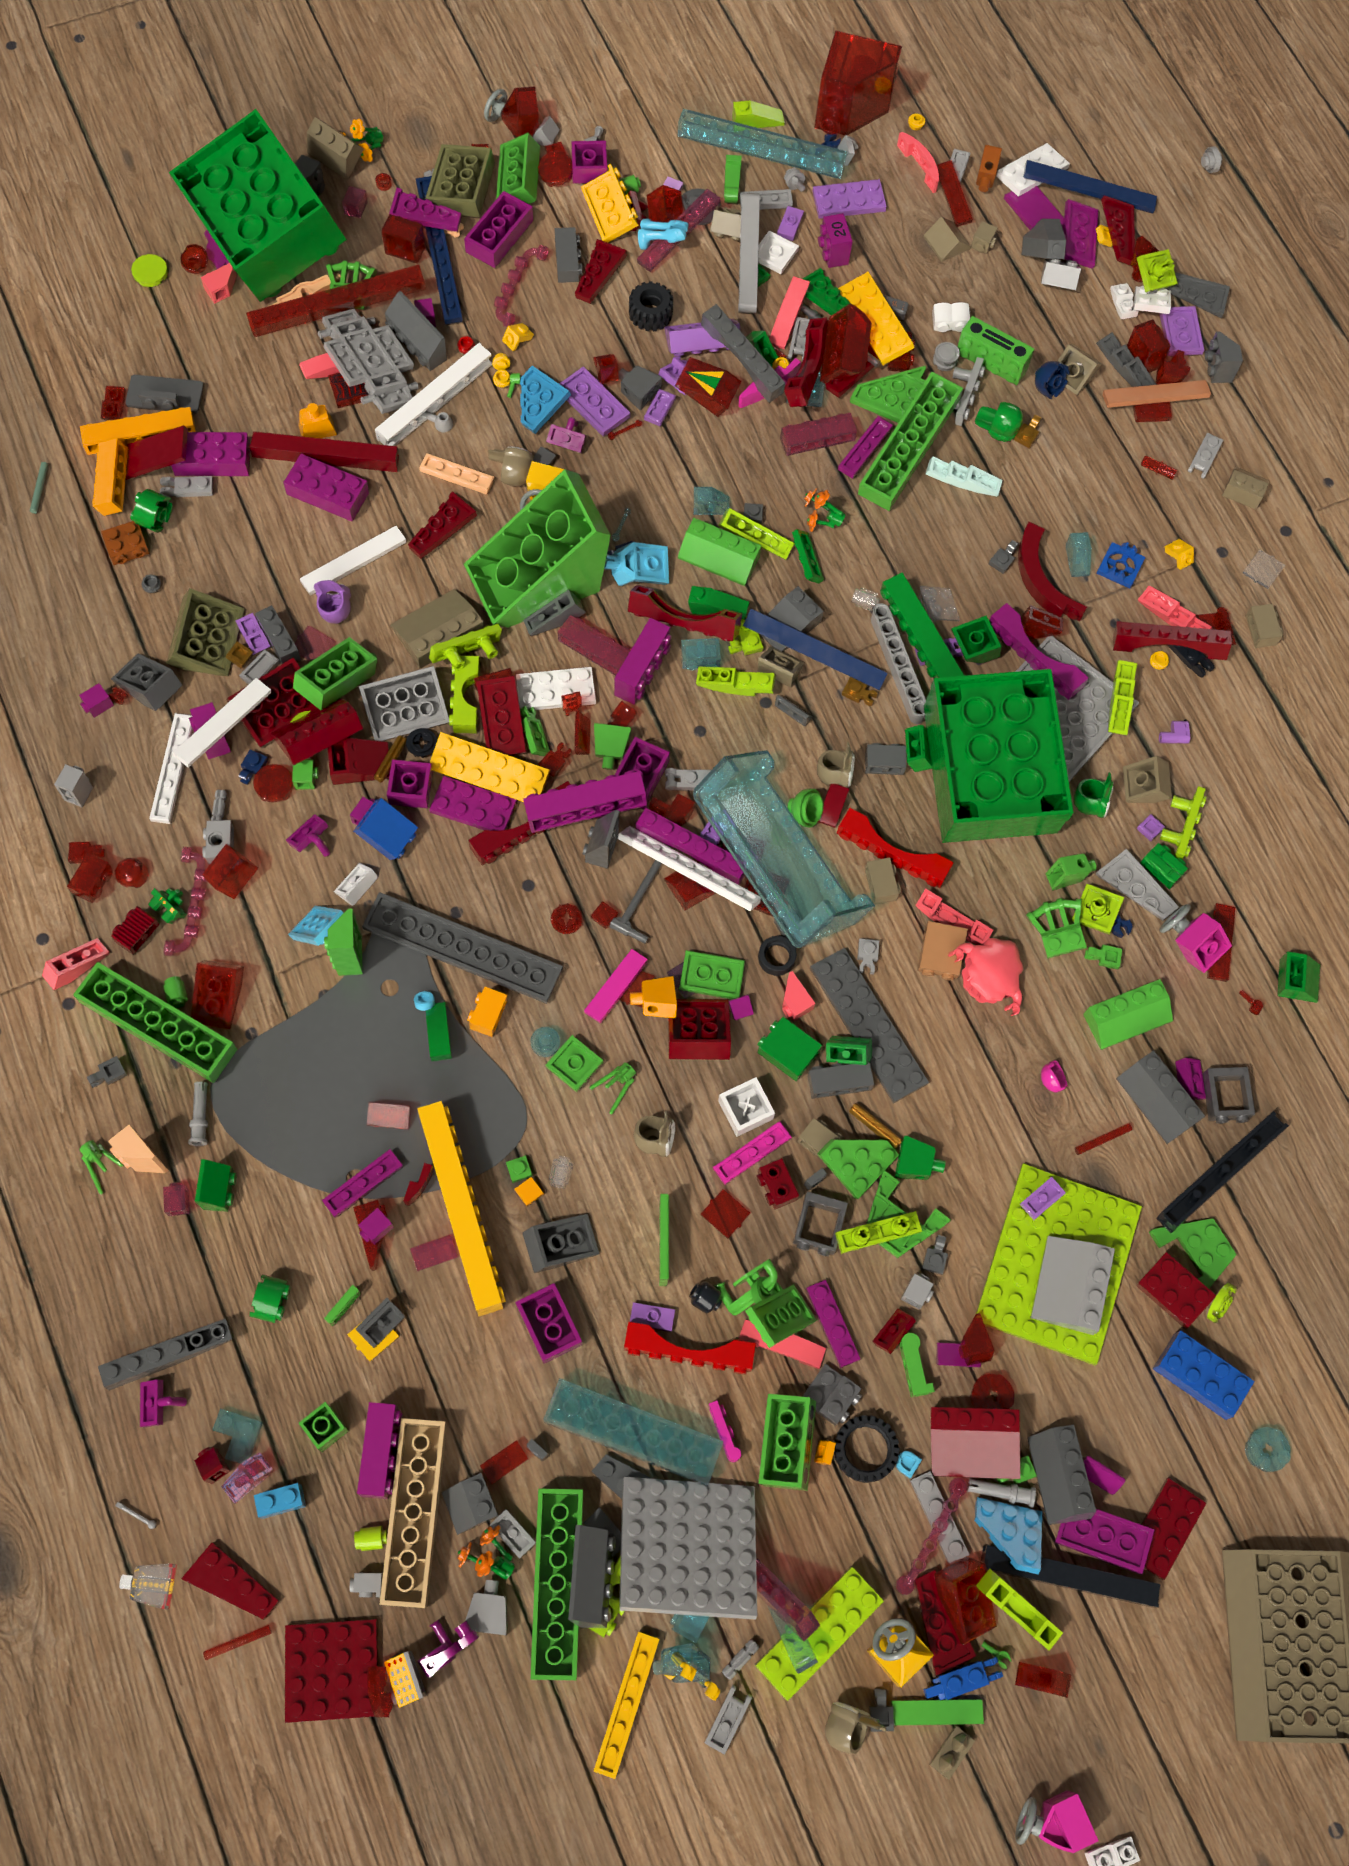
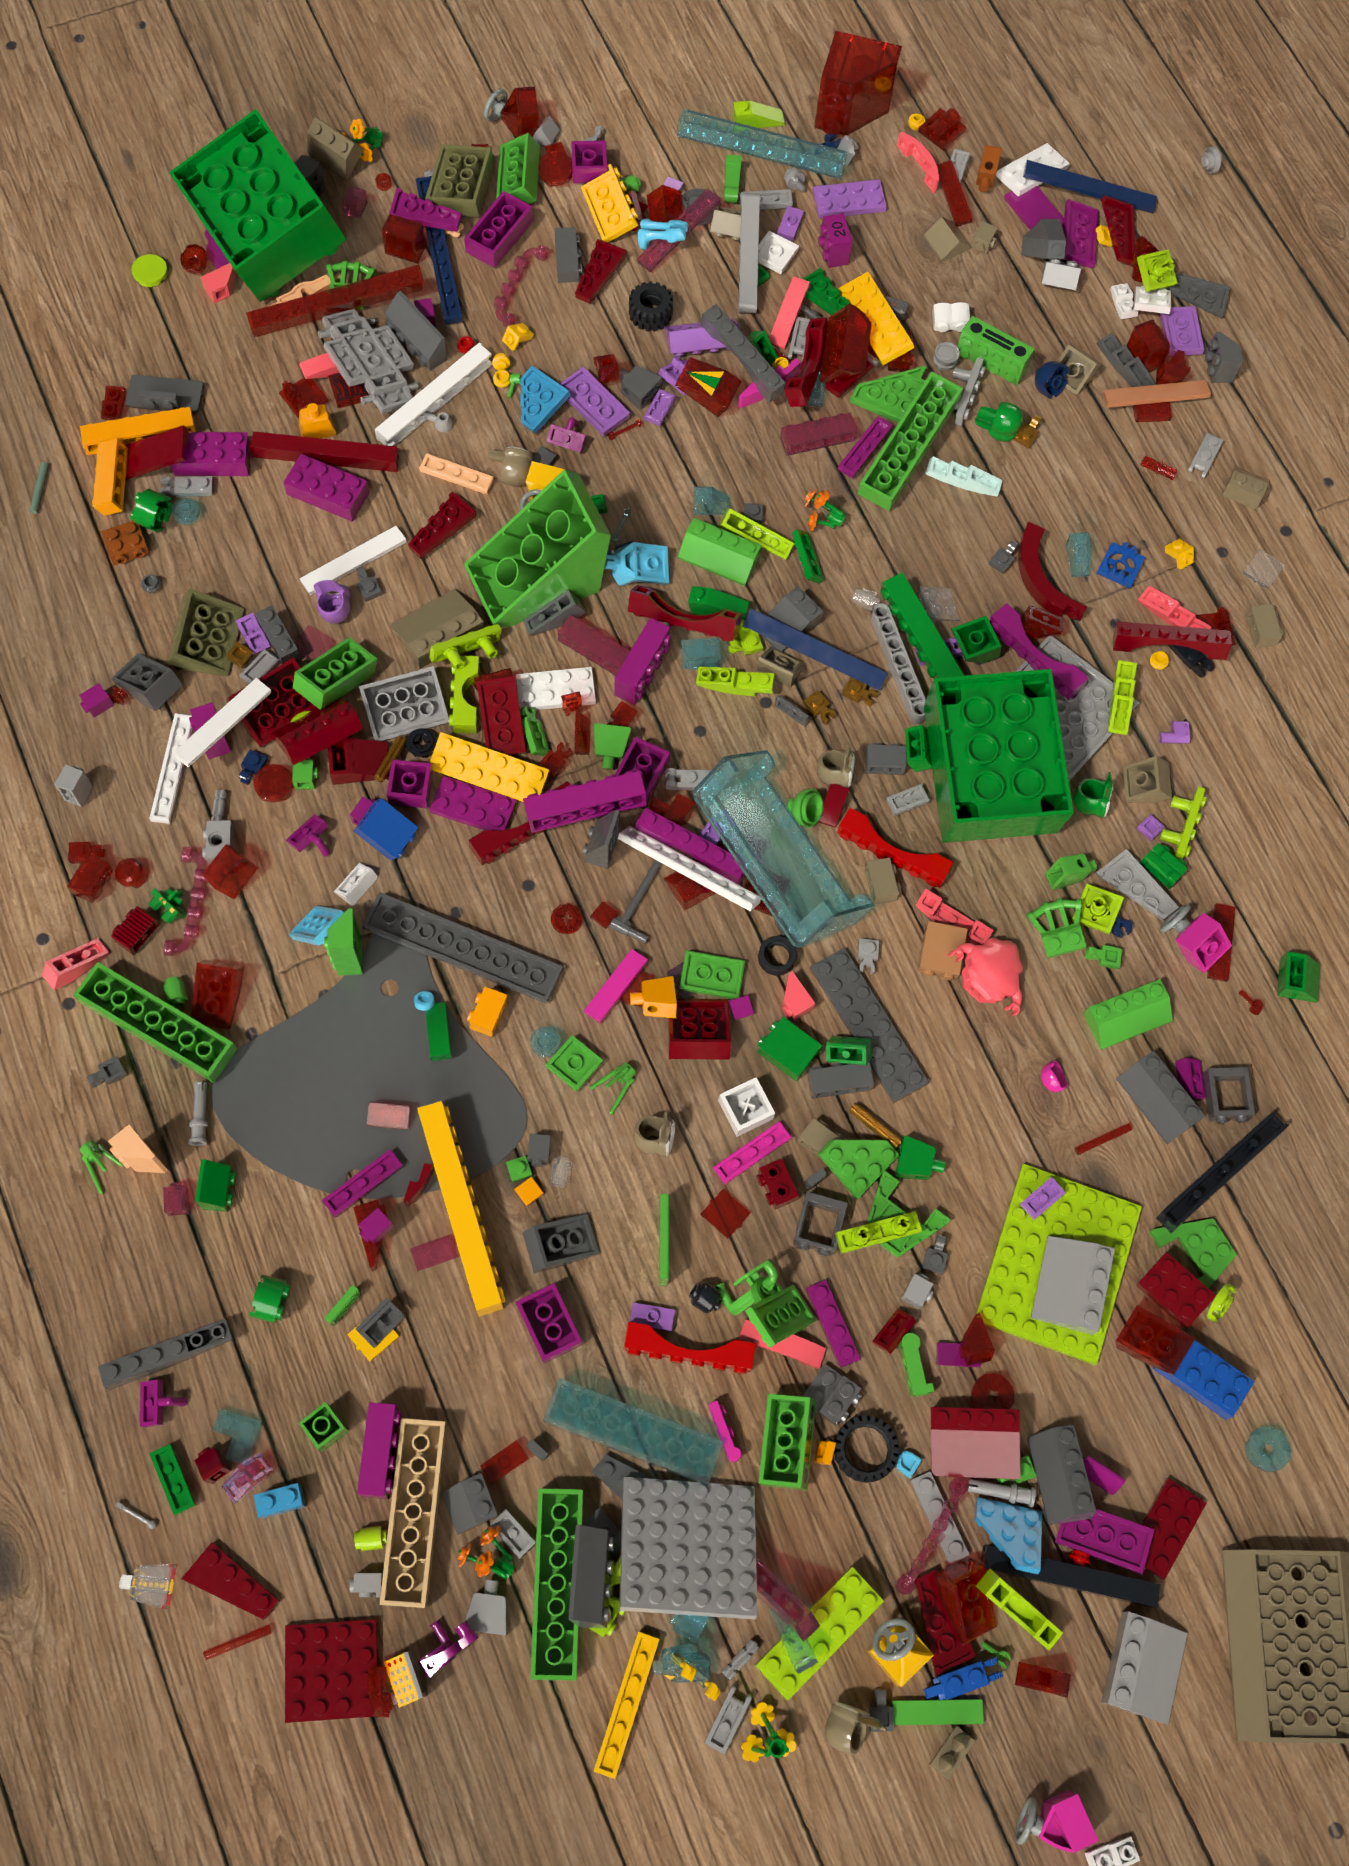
(172, 1479): none -> green plate
(185, 511): none -> clear light blue plate
(302, 394): none -> clear red hinge
(368, 586): none -> dark grey plate
(539, 1149): none -> dark grey brick
(600, 503): none -> green tile
(778, 1742): none -> yellow plant
(819, 705): none -> pearl gold plate
(907, 800): none -> light grey plate
(943, 128): none -> clear red plate
(1079, 1558): none -> red plate
(1144, 1667): none -> light grey slope
(1154, 1341): none -> clear red slope

